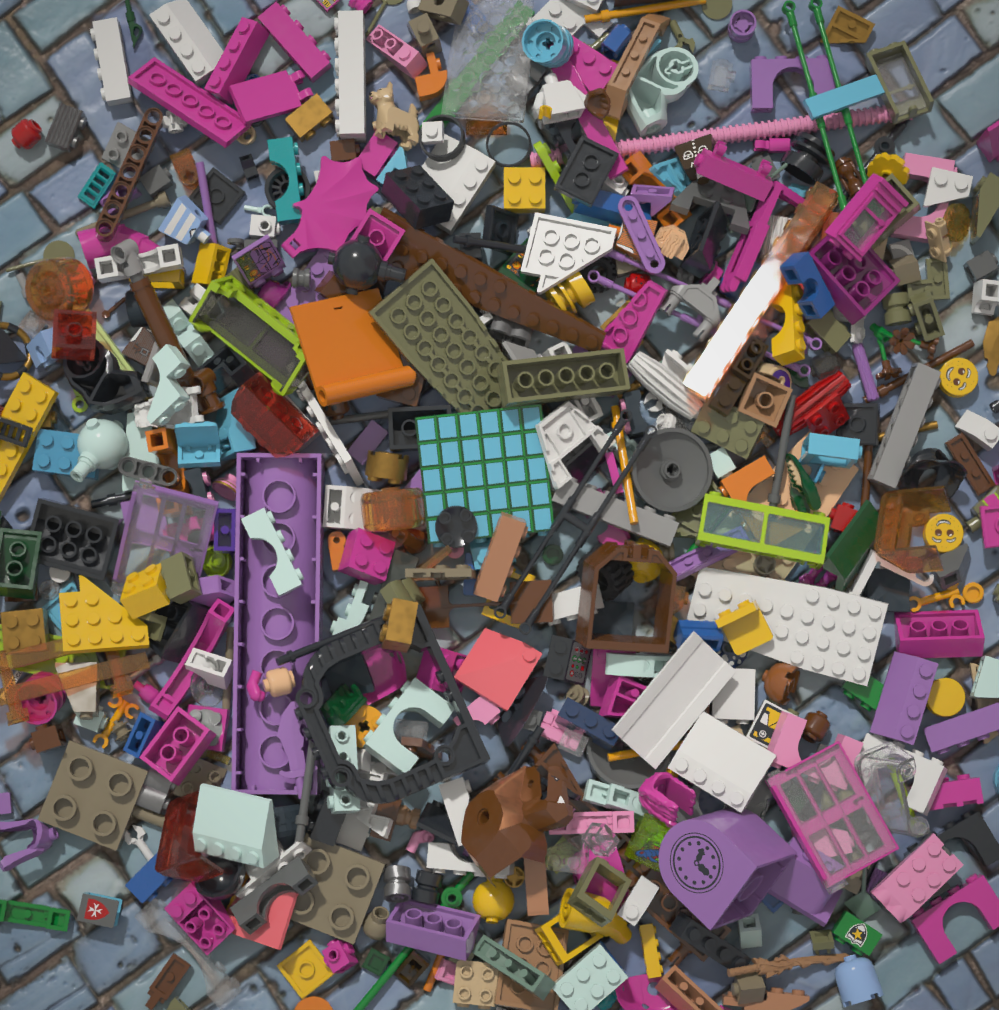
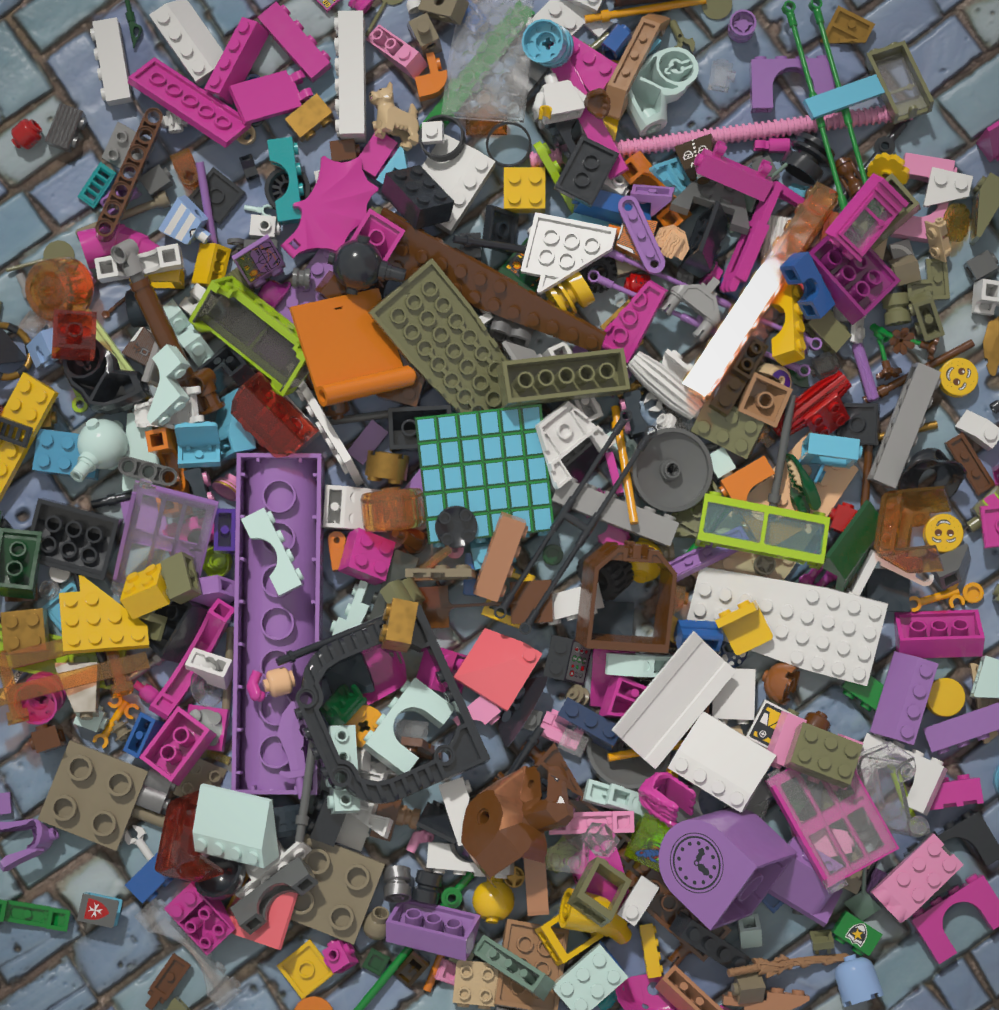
(823, 755): none -> olive brick

